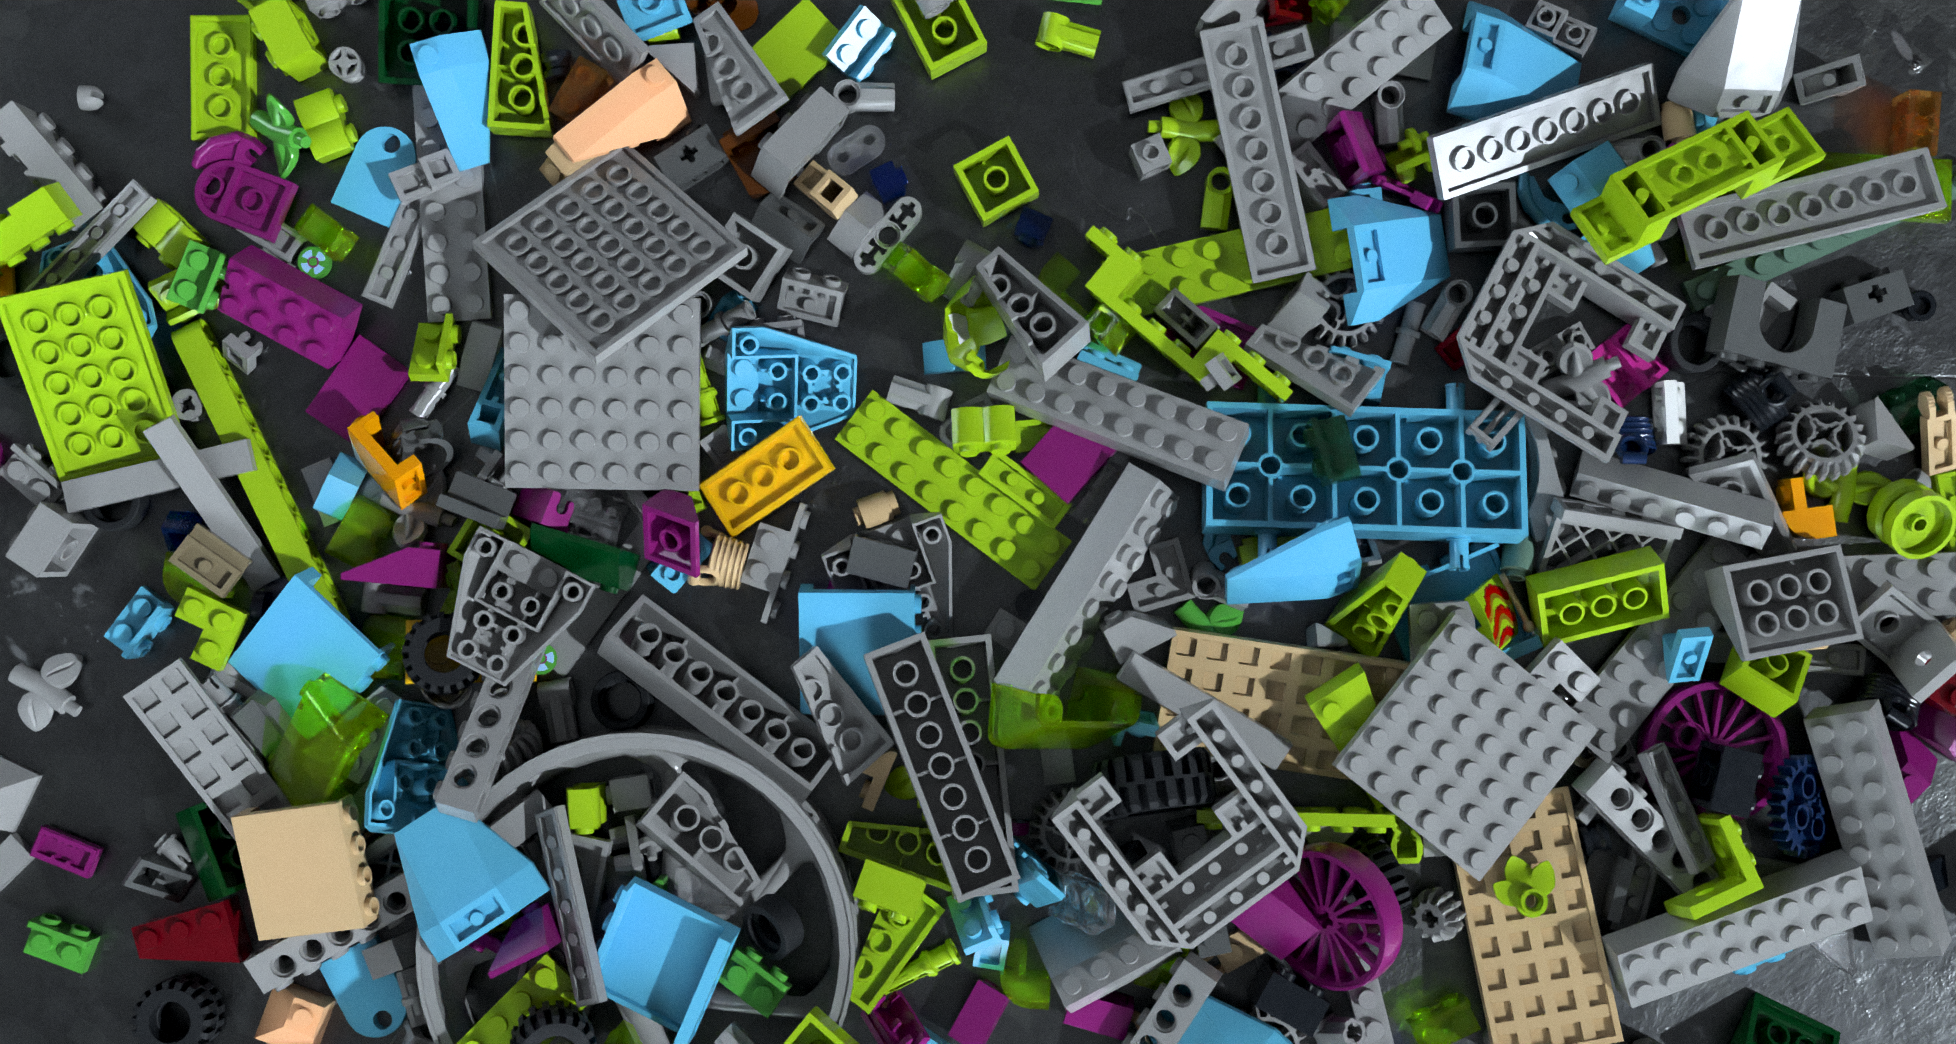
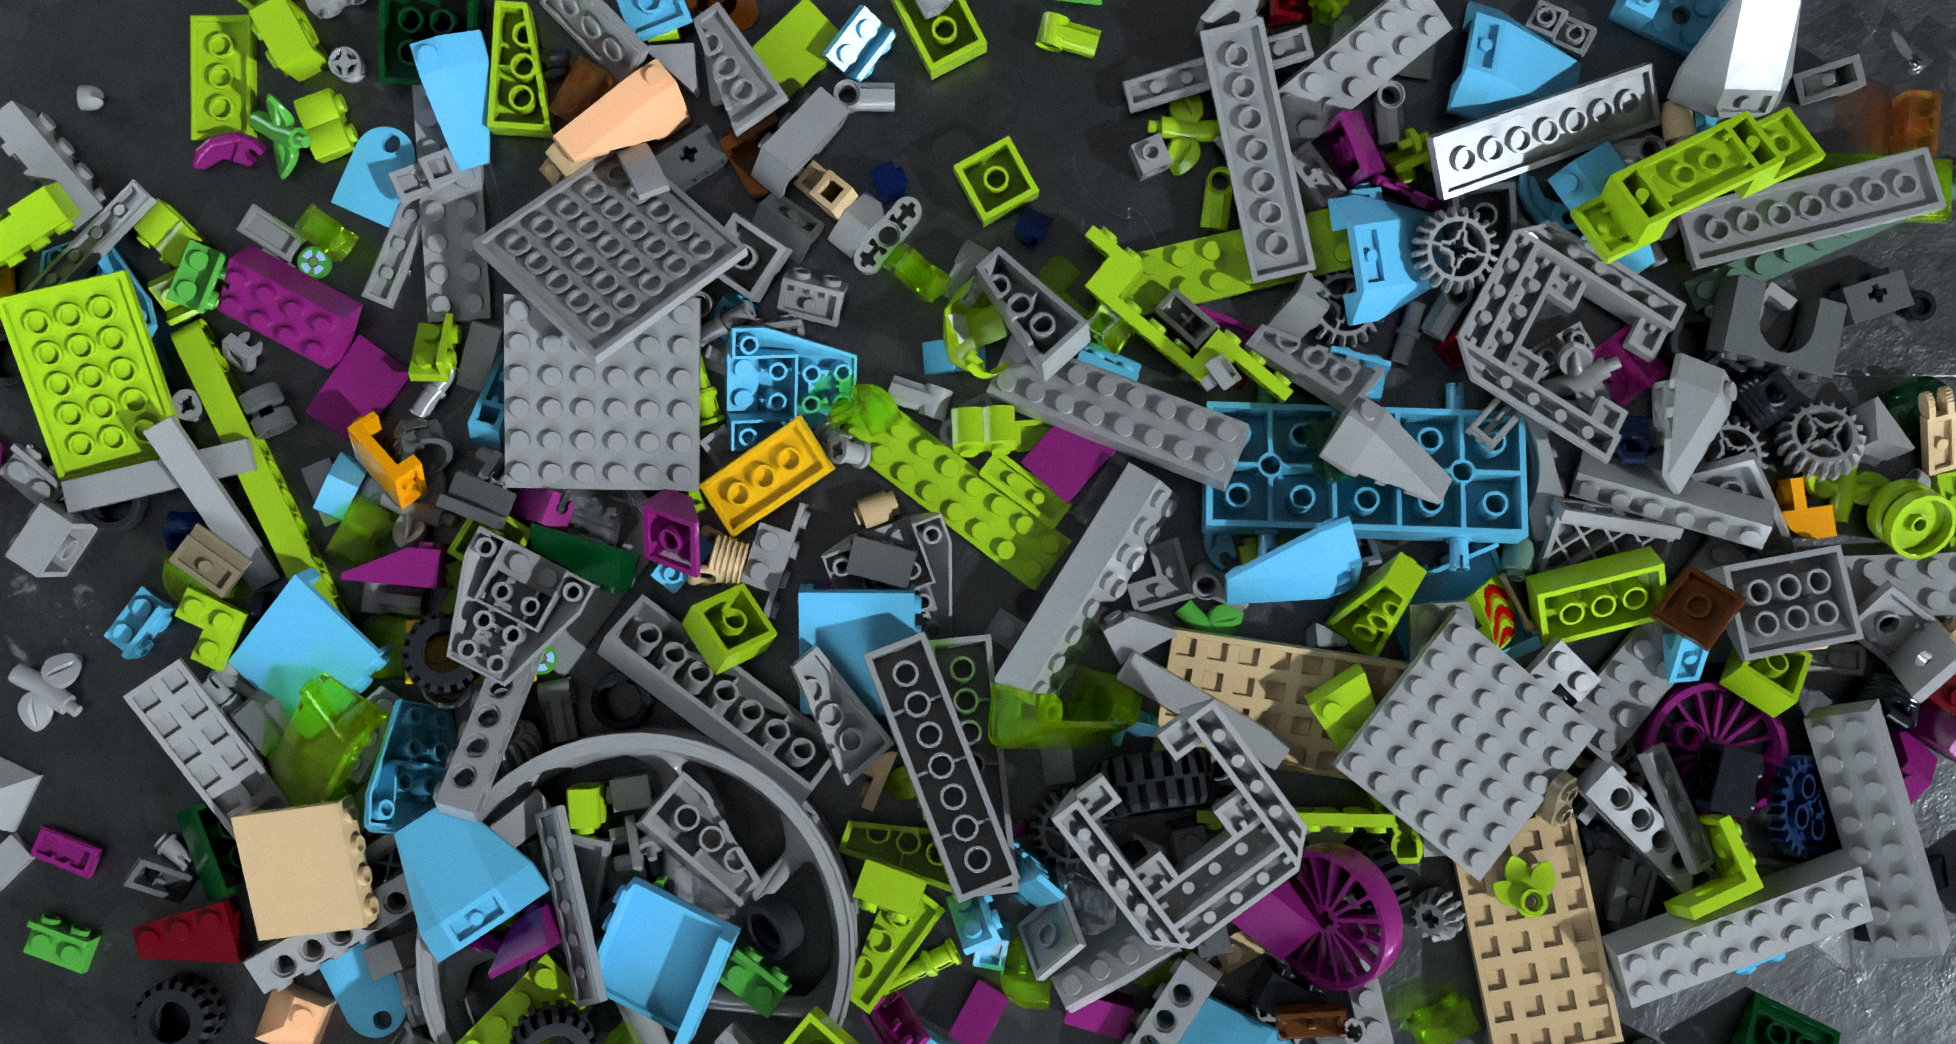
(246, 198): magenta tile -> none
(264, 400): none -> dark grey wheel
(643, 171): none -> light grey slope
(729, 628): none -> lime brick
(843, 446): none -> light grey connector
(858, 151): clear plate -> none
(872, 404): none -> clear neon green brick
(1051, 937): none -> light grey plate
(1310, 1021): none -> reddish brown hinge
(1378, 447): none -> light grey wedge
(1463, 225): none -> light grey gear
(1559, 799): none -> dark tan plate
(1698, 607): none -> reddish brown plate
(1699, 411): none -> light grey wedge

